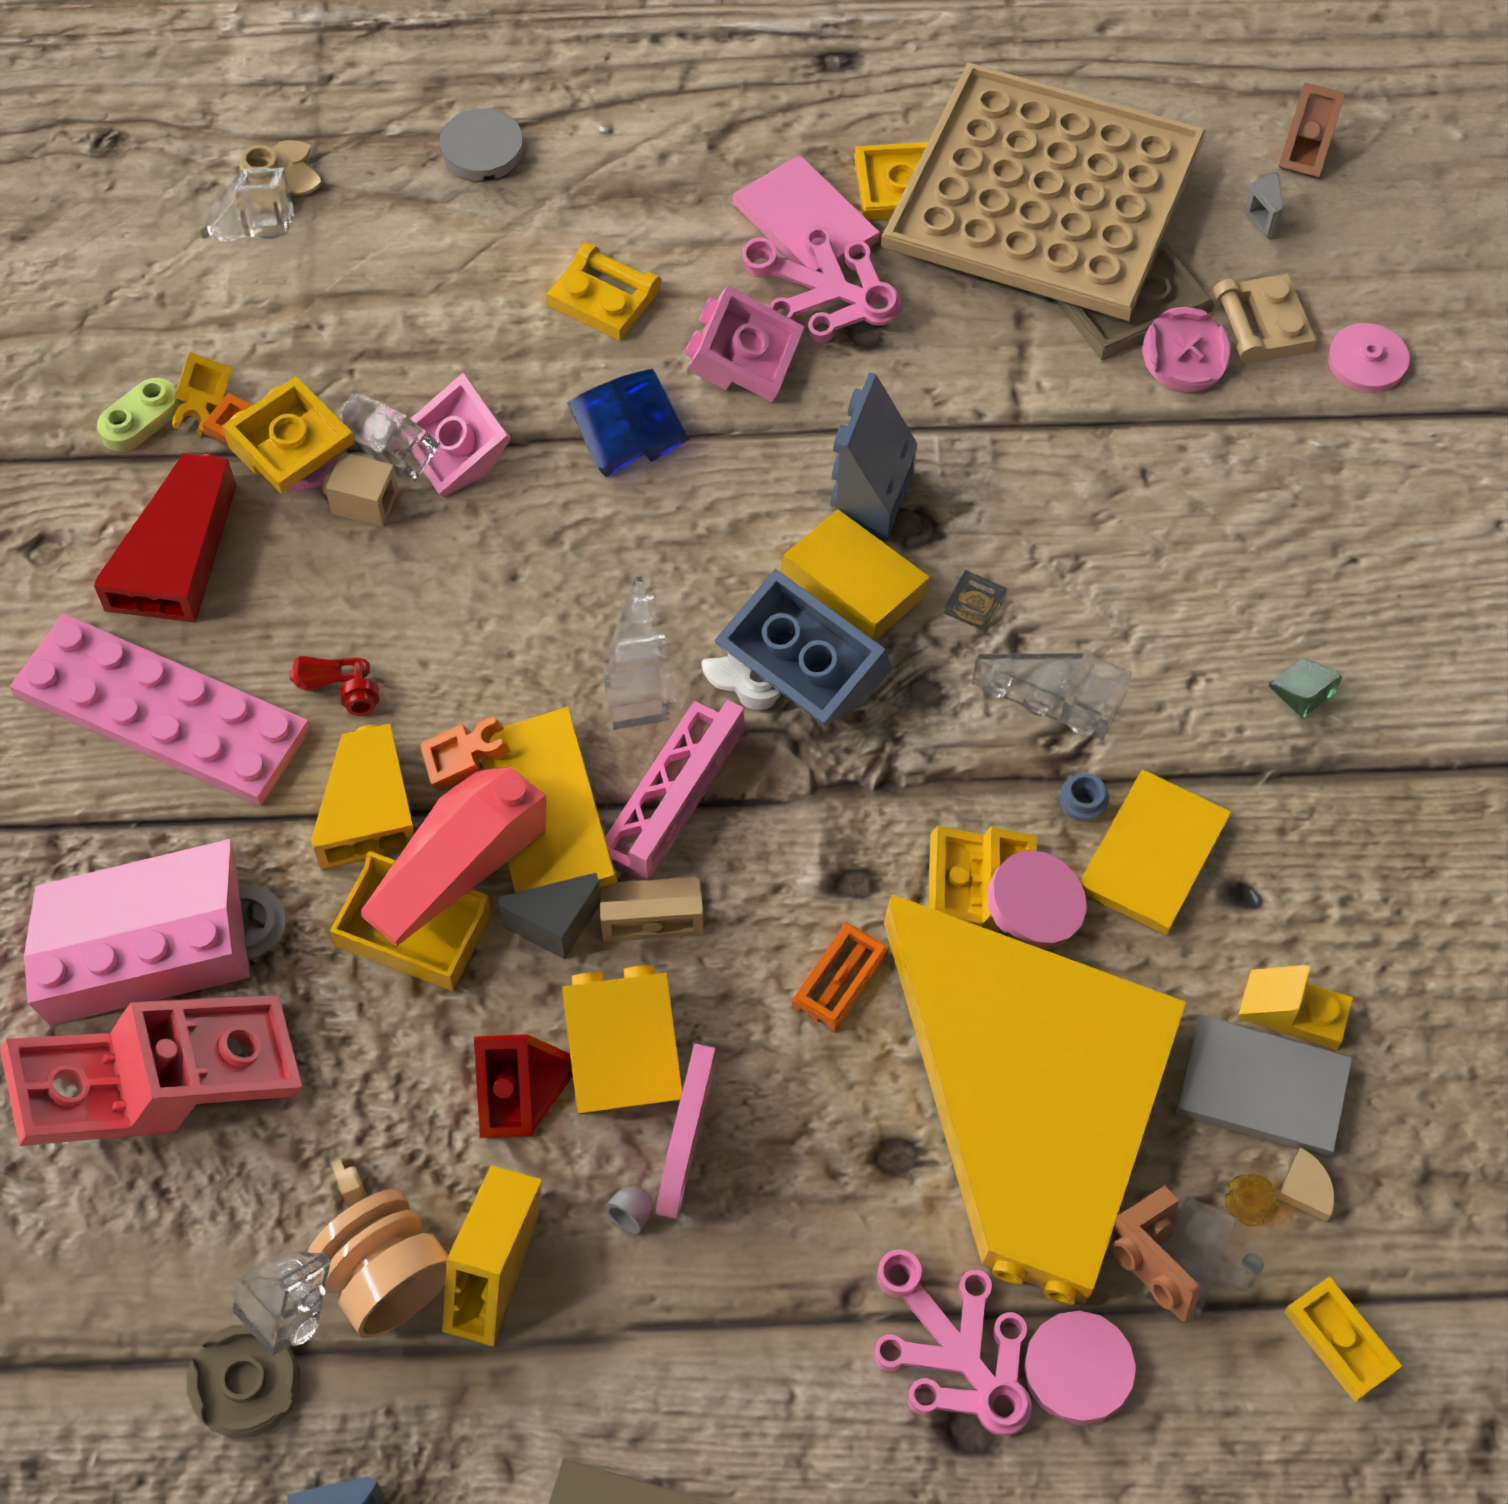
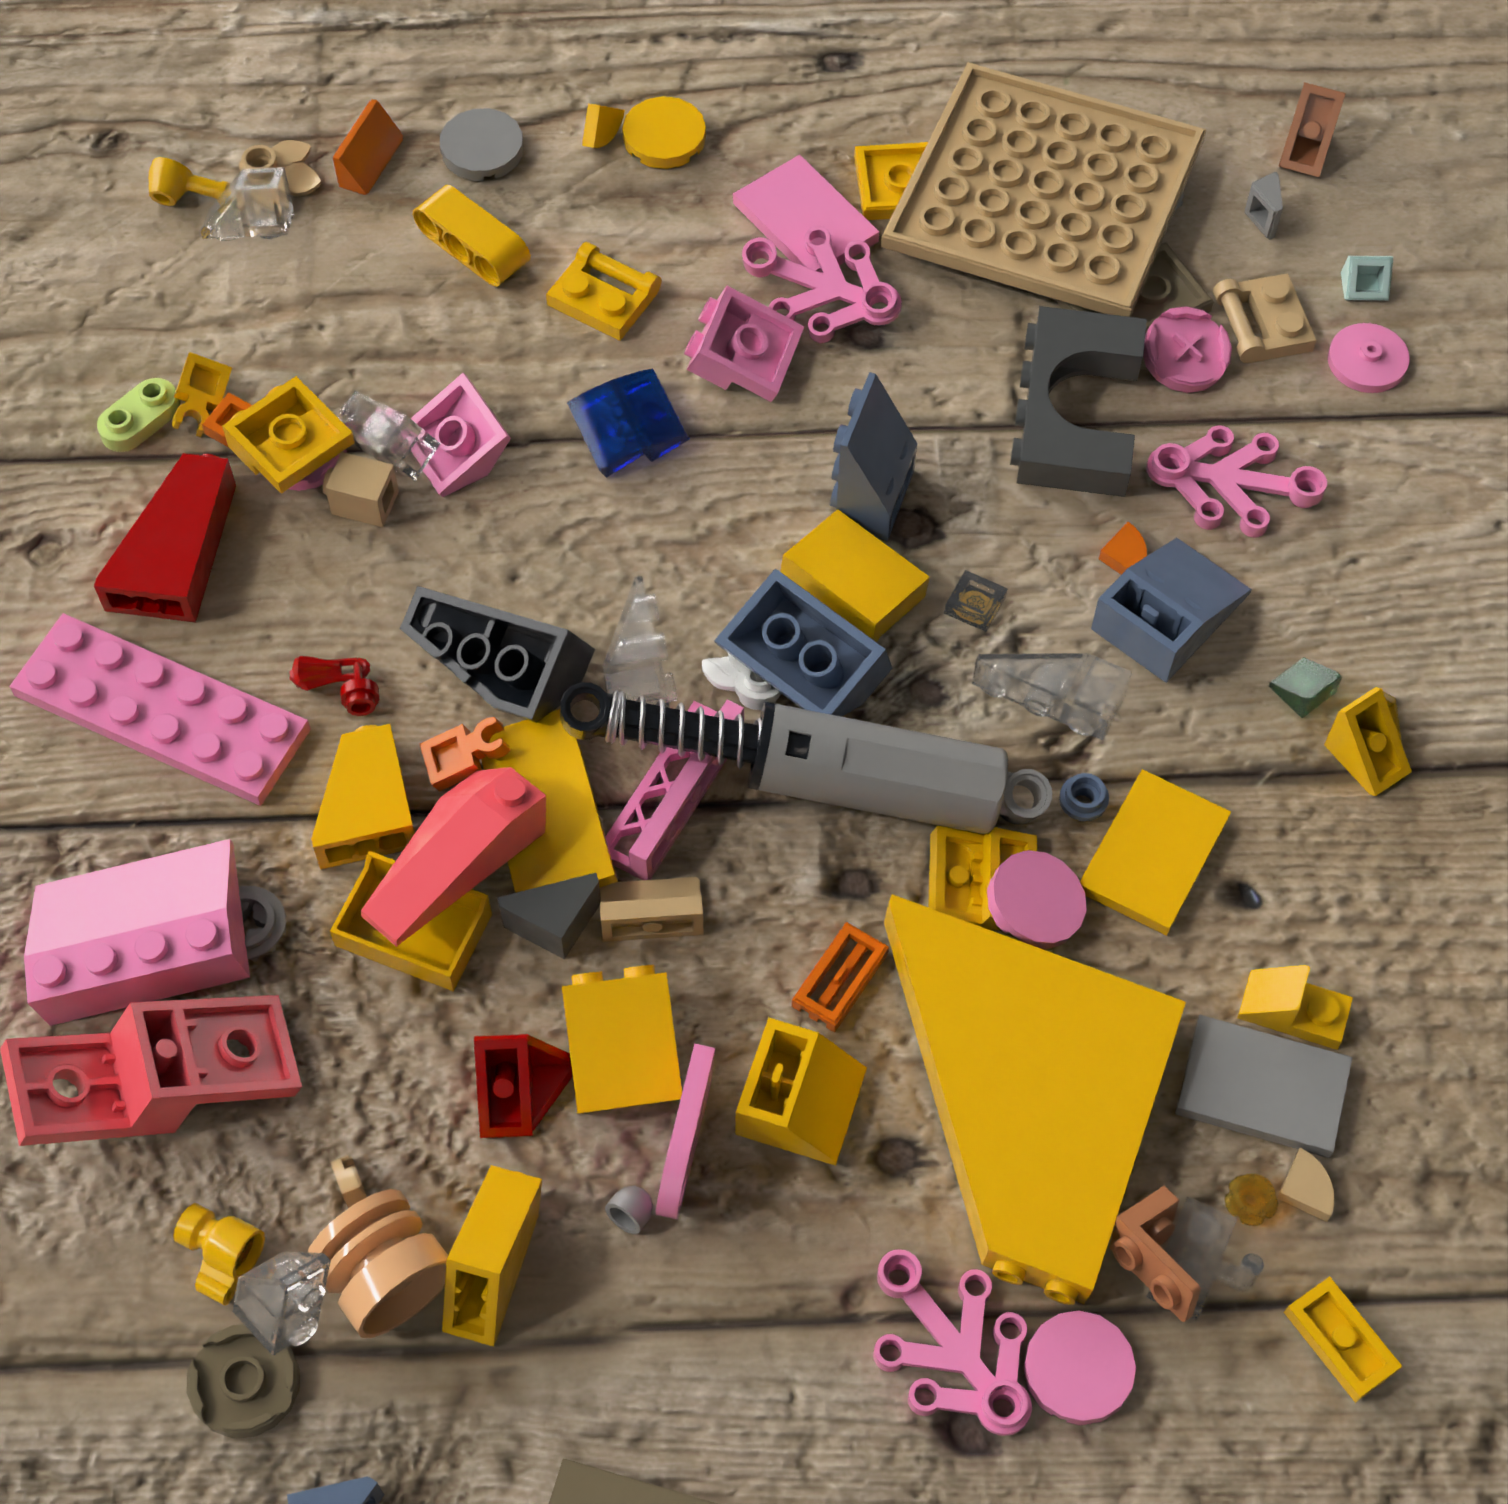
(171, 180): none -> yellow bar
(227, 1246): none -> yellow piece
(366, 149): none -> orange slope
(471, 235): none -> yellow beam
(502, 656): none -> black wedge
(601, 125): none -> yellow tile
(664, 132): none -> yellow tile
(799, 1093): none -> yellow slope
(829, 759): none -> light grey piece
(1051, 448): none -> dark grey arch
(1124, 549): none -> orange tile
(1167, 607): none -> sand blue slope
(1229, 477): none -> bright pink plant
(1367, 277): none -> light aqua slope
(1370, 741): none -> yellow slope

